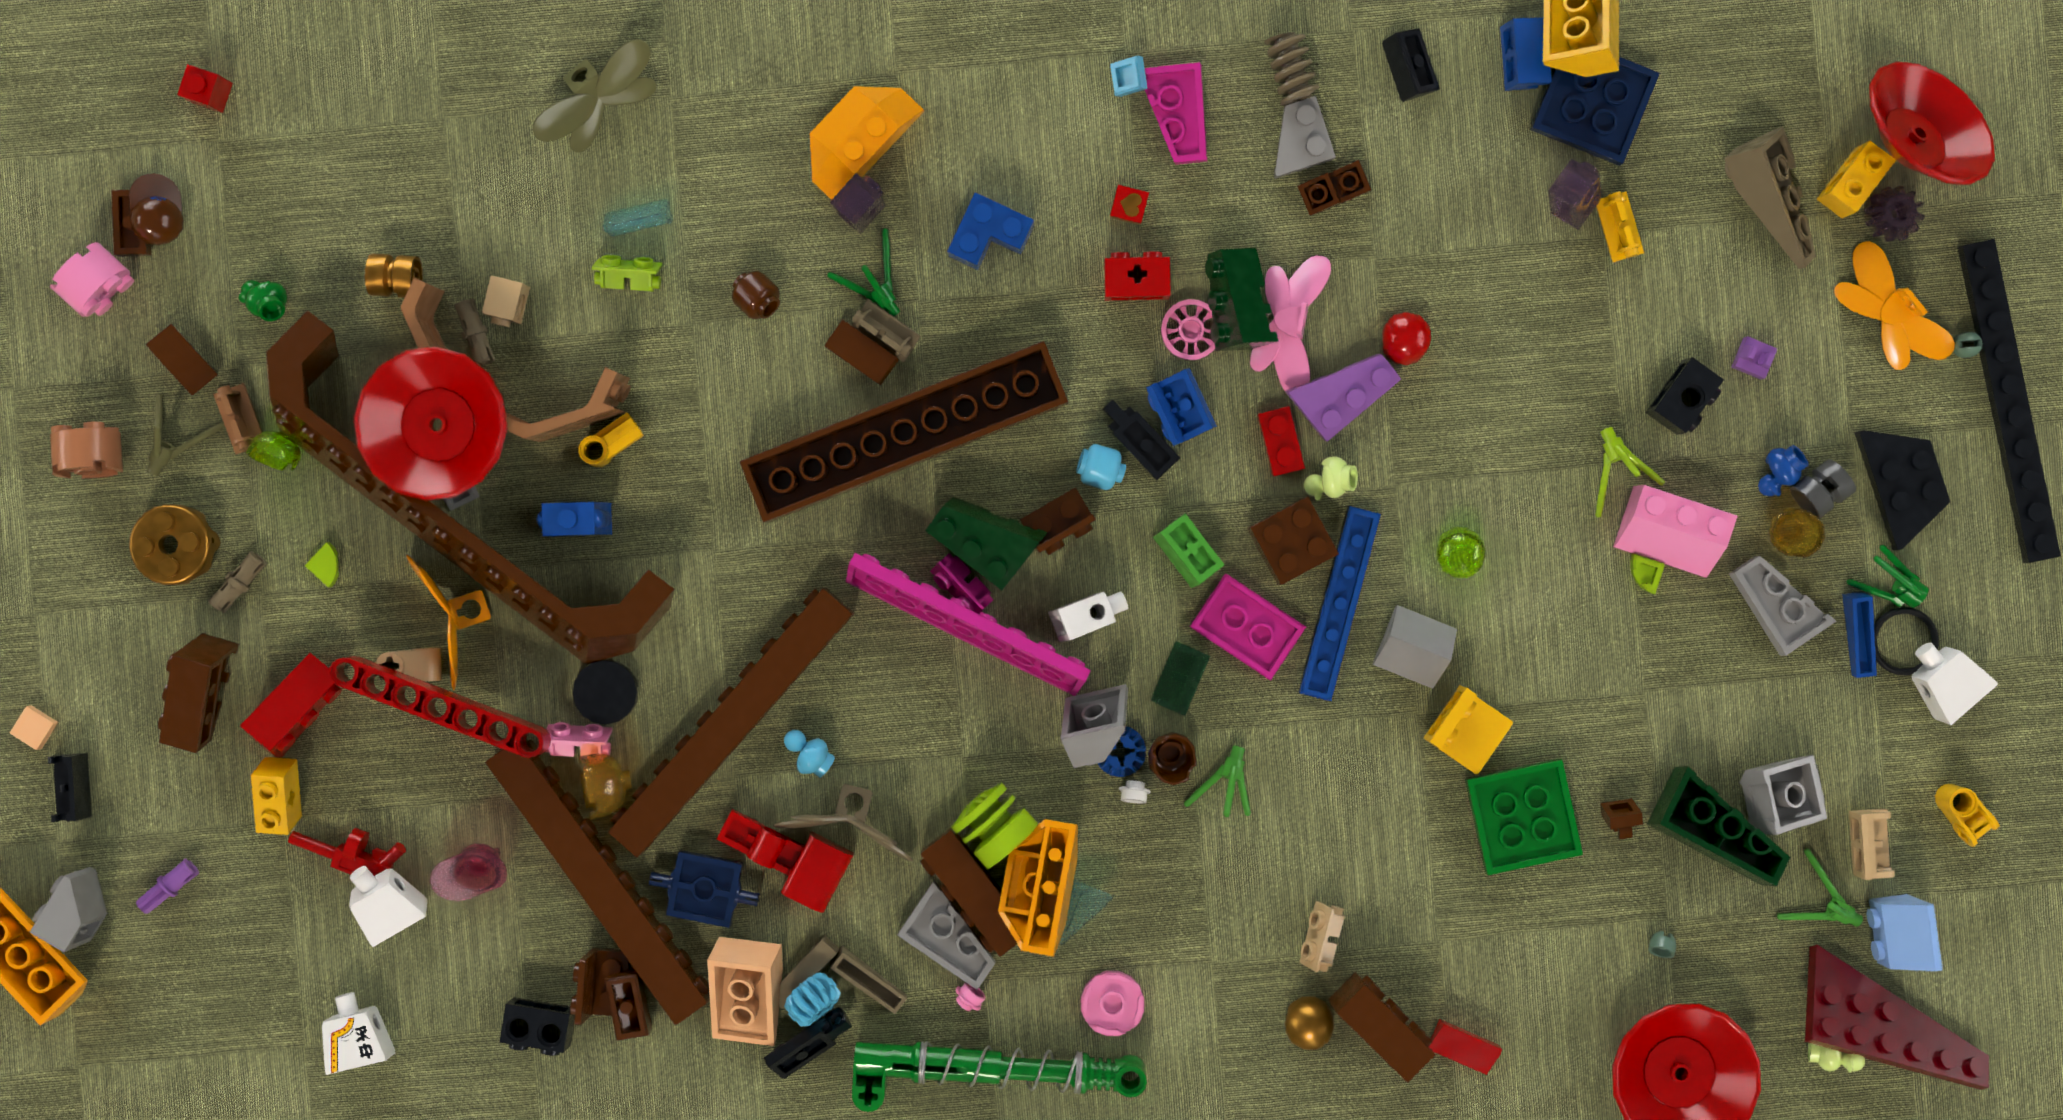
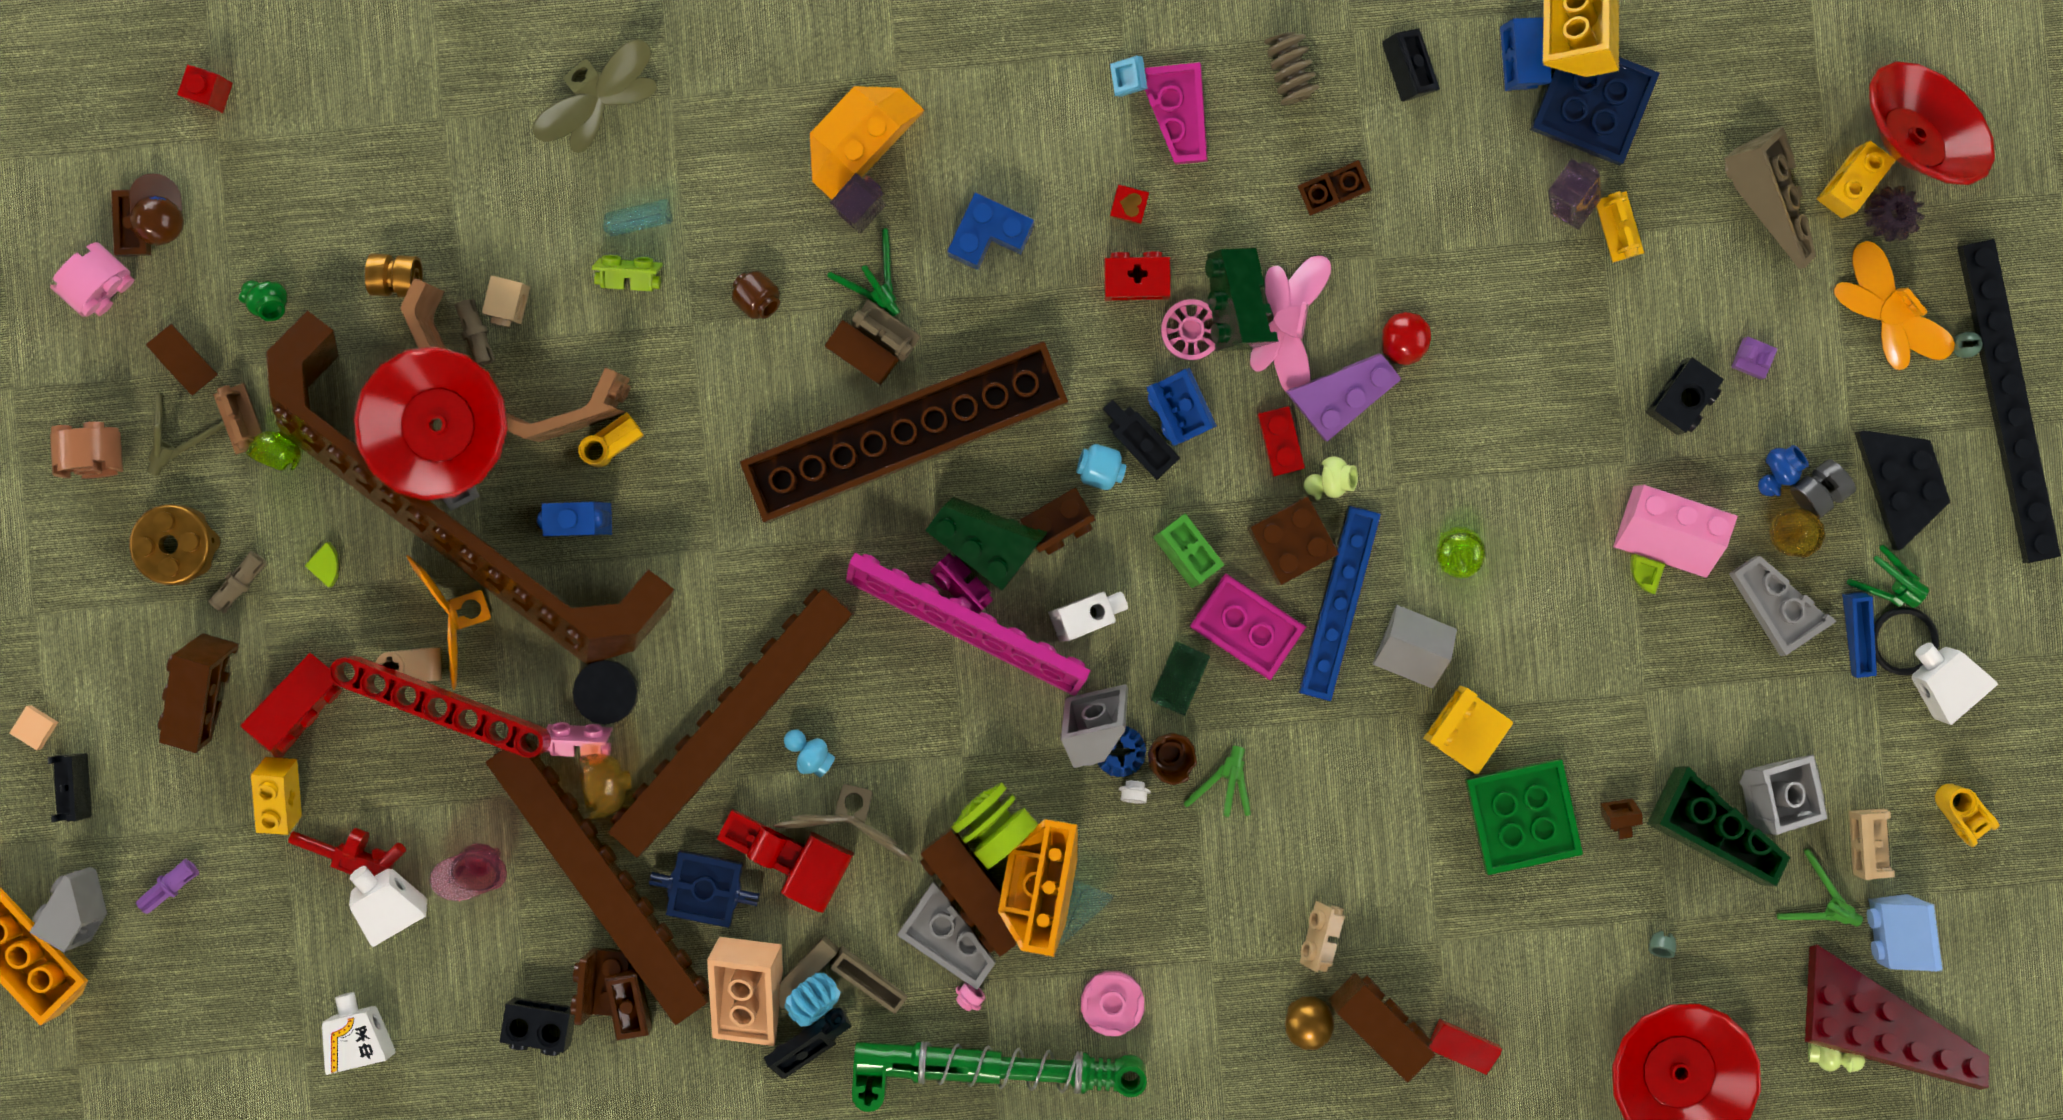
(1302, 138): light grey wing -> none
(1615, 452): lime plant -> none

